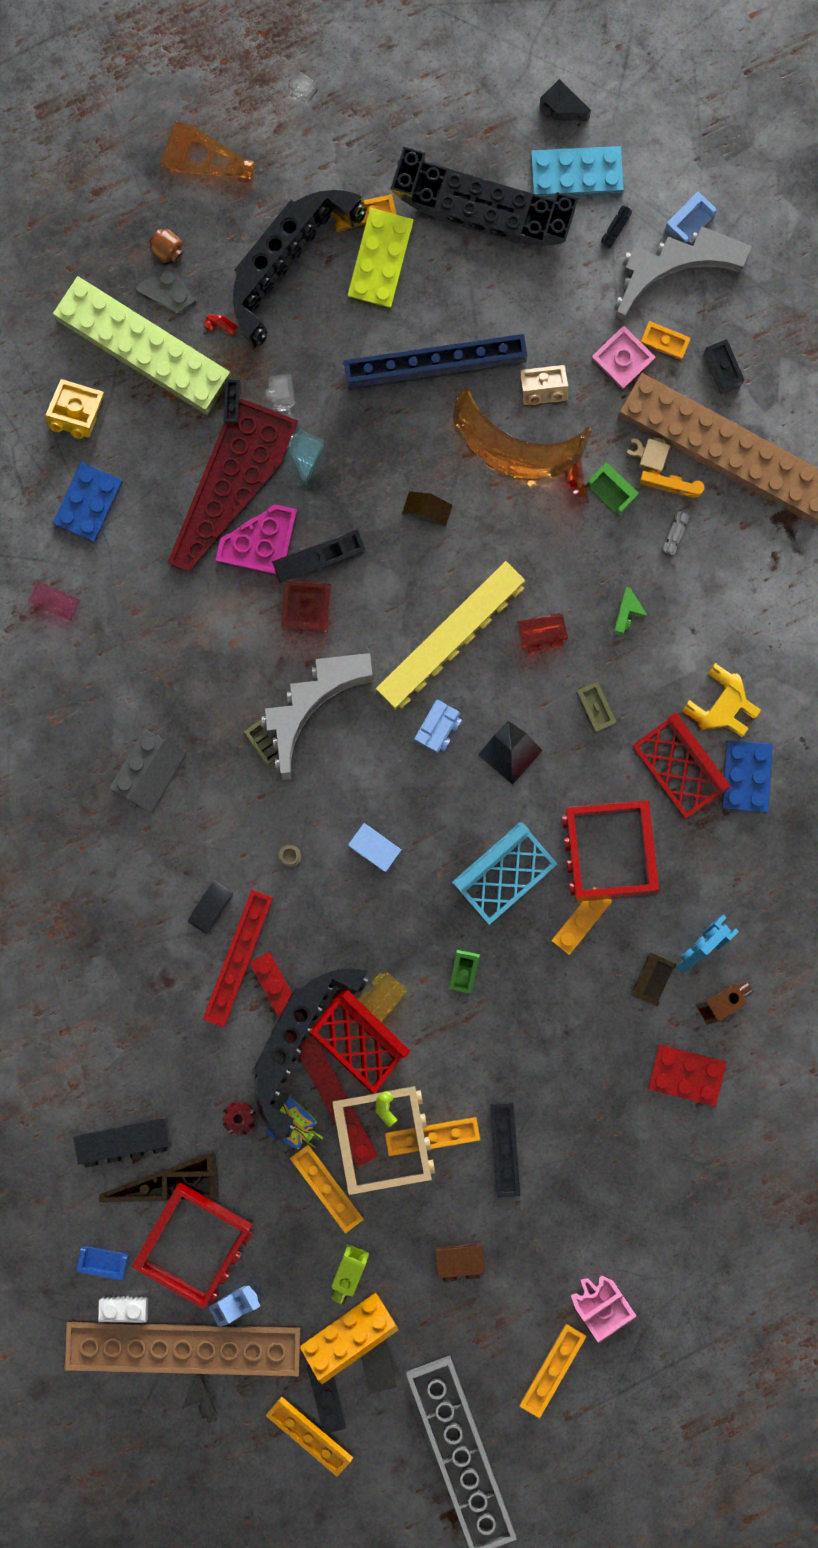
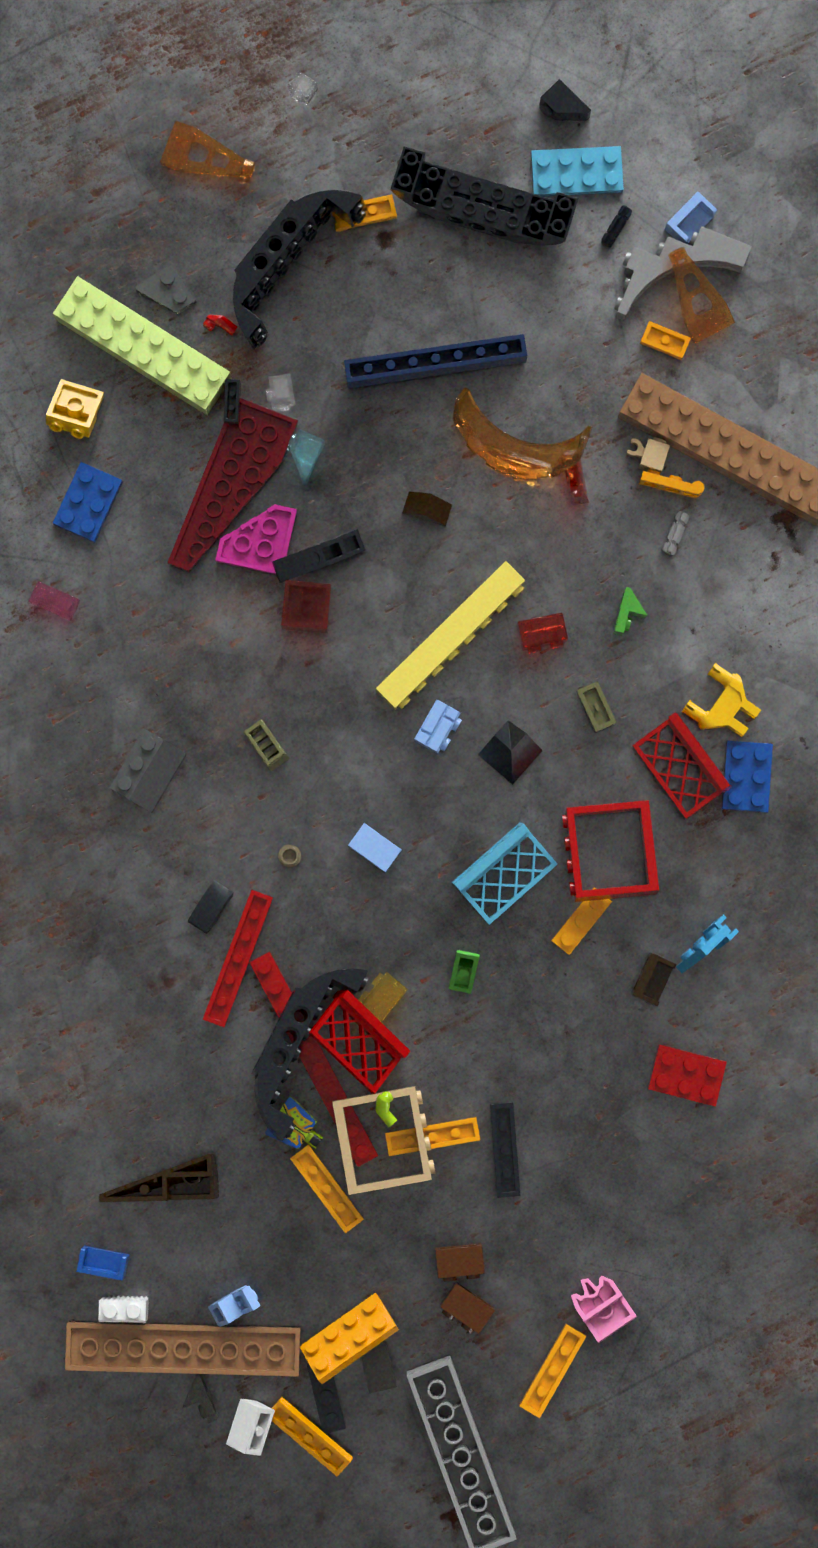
(122, 1141): black brick -> none
(166, 245): dark orange head -> none
(173, 1282): red window -> none
(245, 1111): dark red brick -> none
(250, 1427): none -> white brick
(329, 678): light grey arch -> none
(351, 1268): lime torso -> none
(380, 258): neon yellow plate -> none
(467, 1308): none -> reddish brown brick
(544, 385): tan bracket -> none
(612, 489): bright green panel -> none
(623, 357): bright pink plate -> none
(710, 321): none -> clear orange plate
(718, 1005): reddish brown torso -> none
(723, 366): black panel -> none

